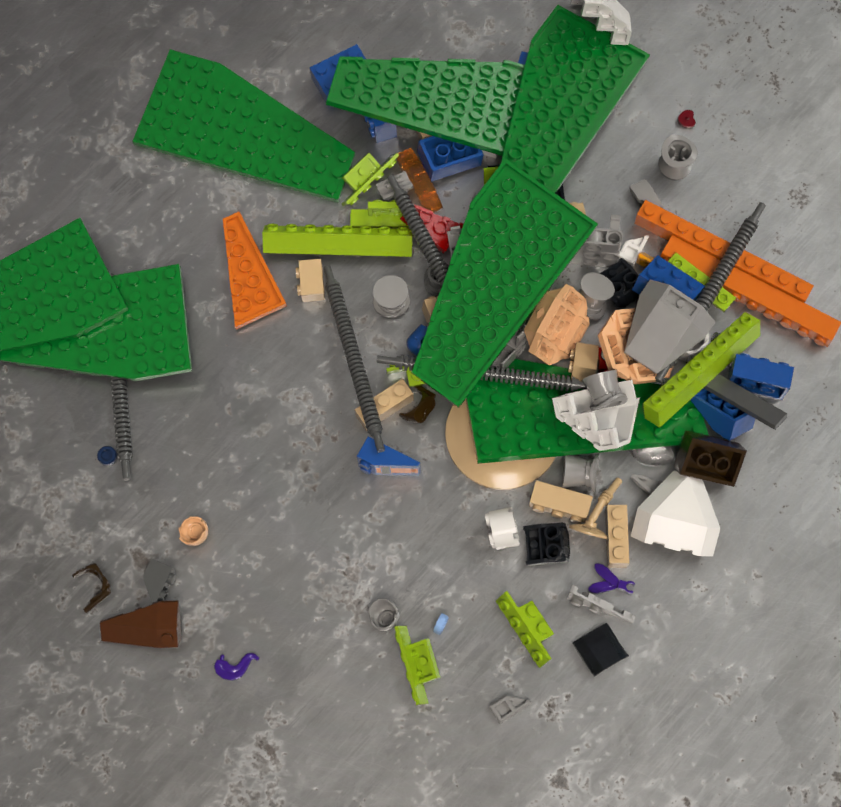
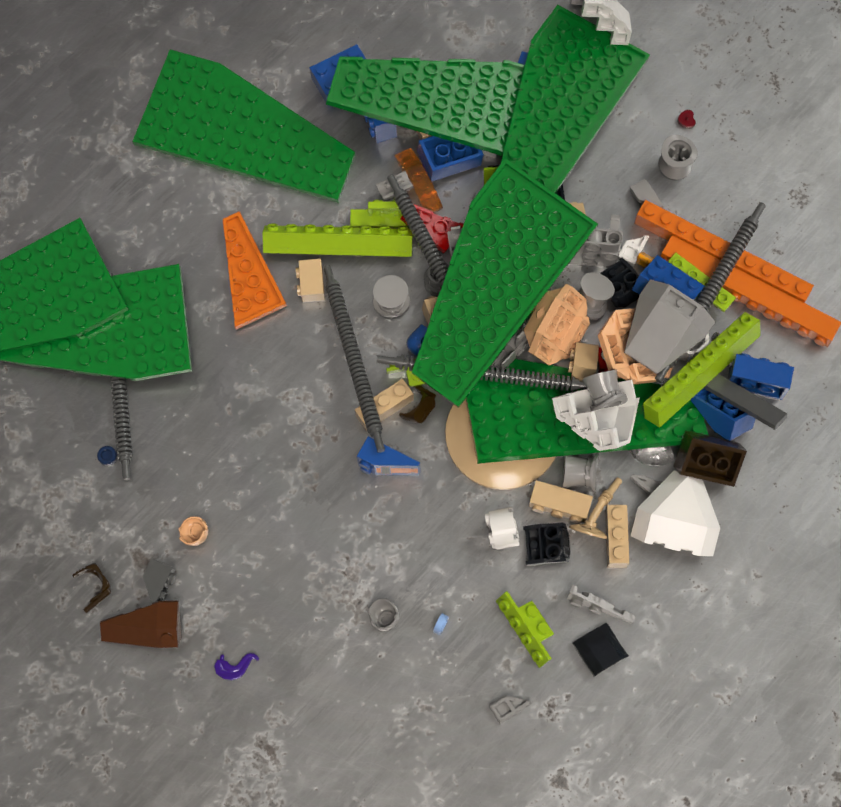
(364, 173): lime bracket -> none
(419, 663): lime bracket -> none
(611, 581): dark purple piece -> none

